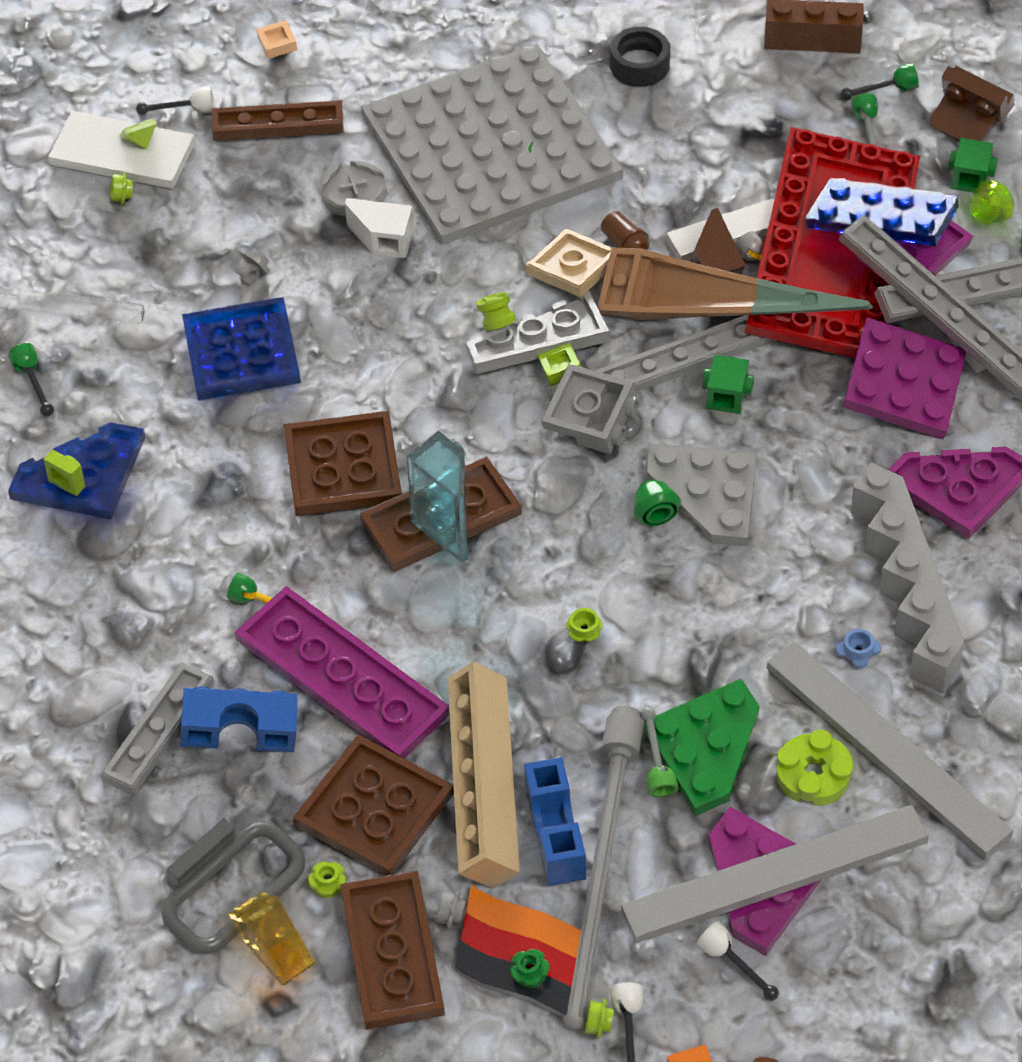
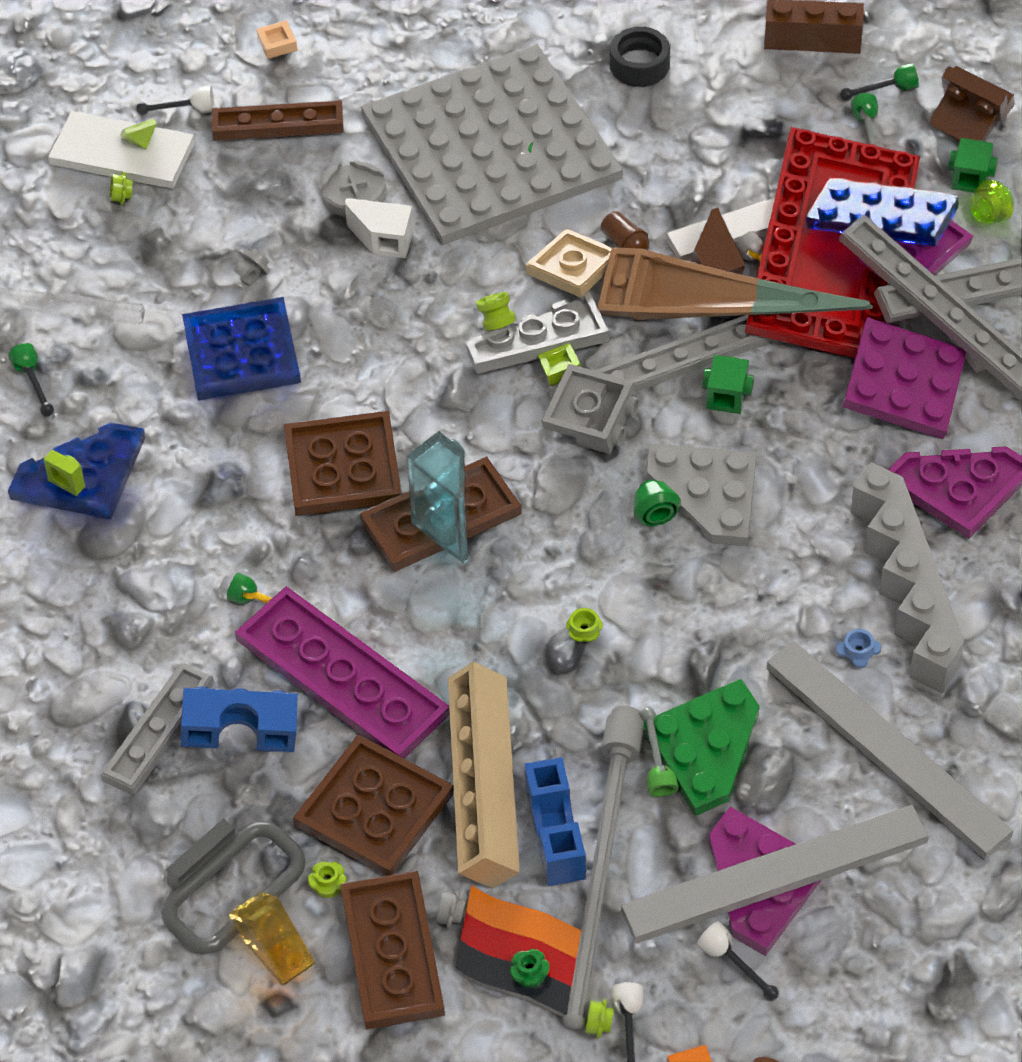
(814, 749): lime plate -> none

